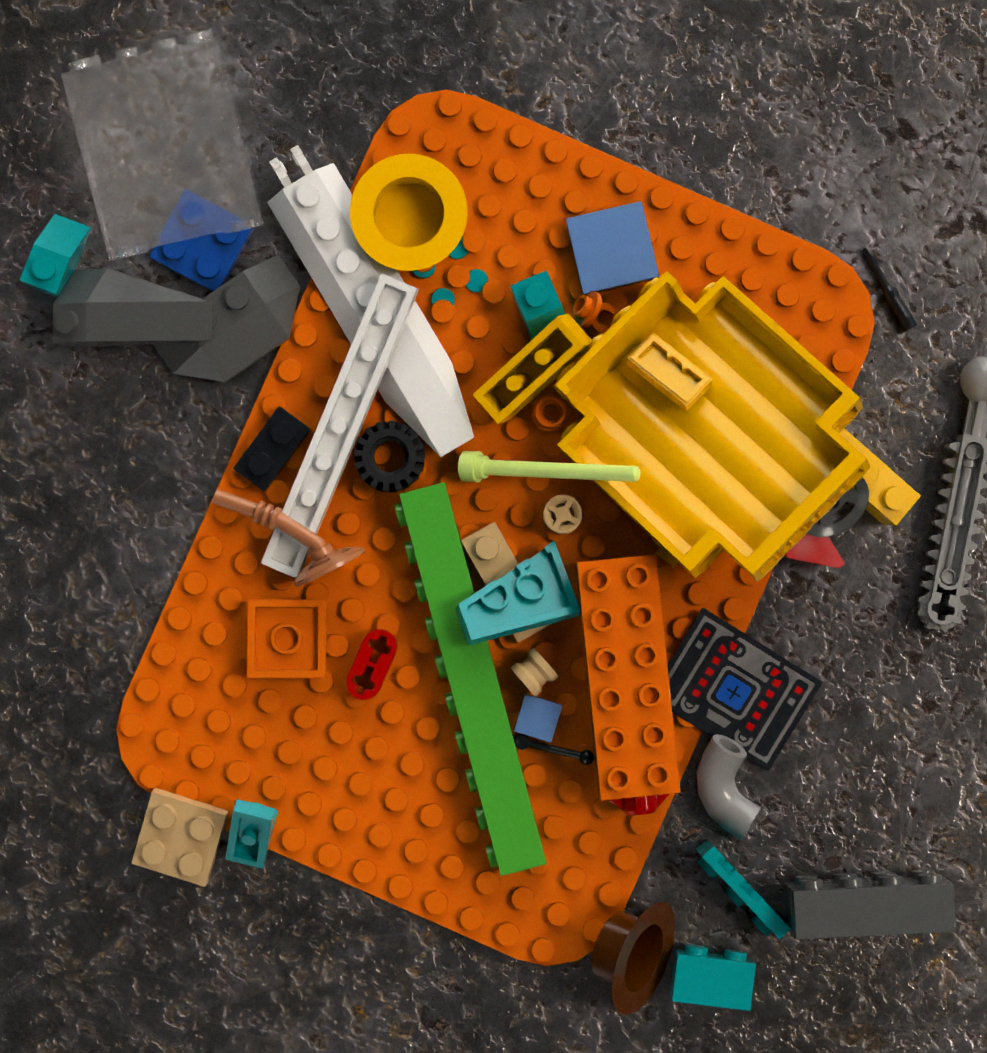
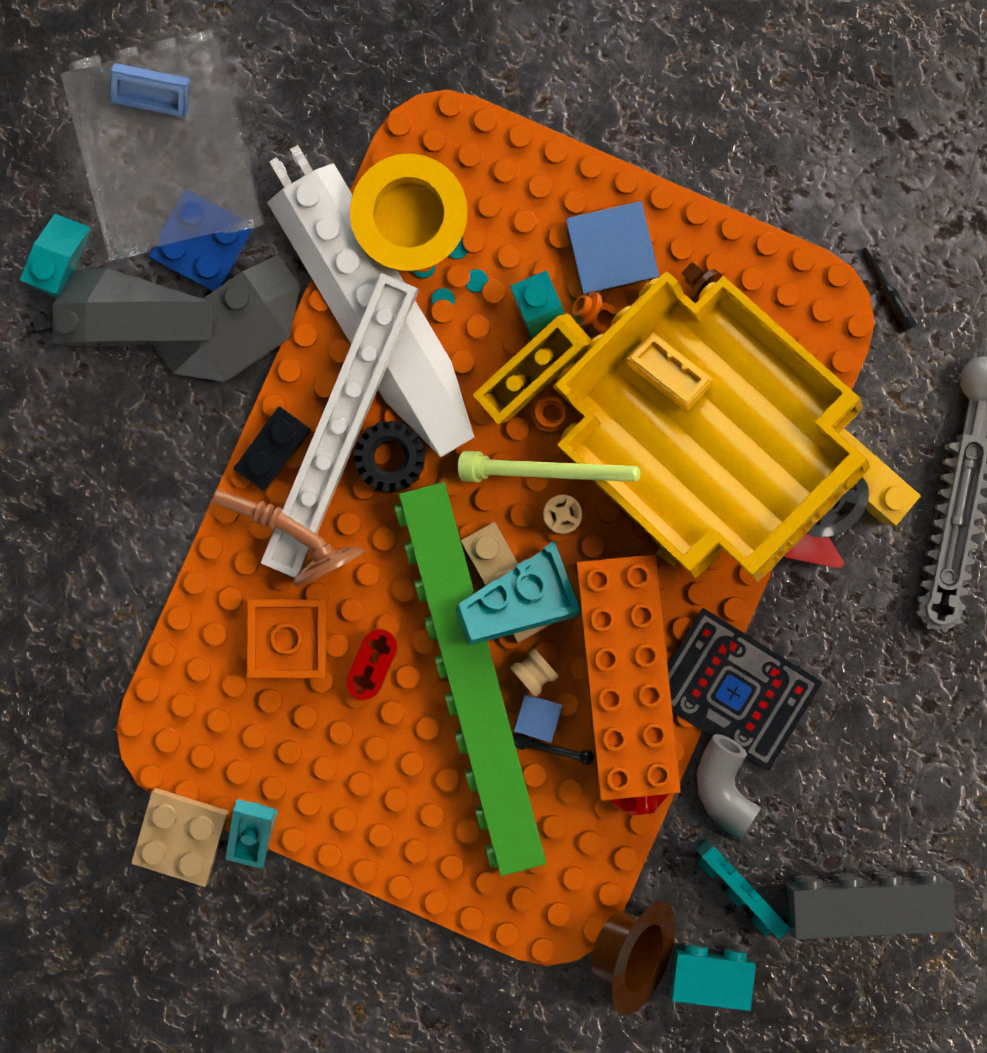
(149, 90): none -> medium blue tile
(698, 279): none -> reddish brown plate

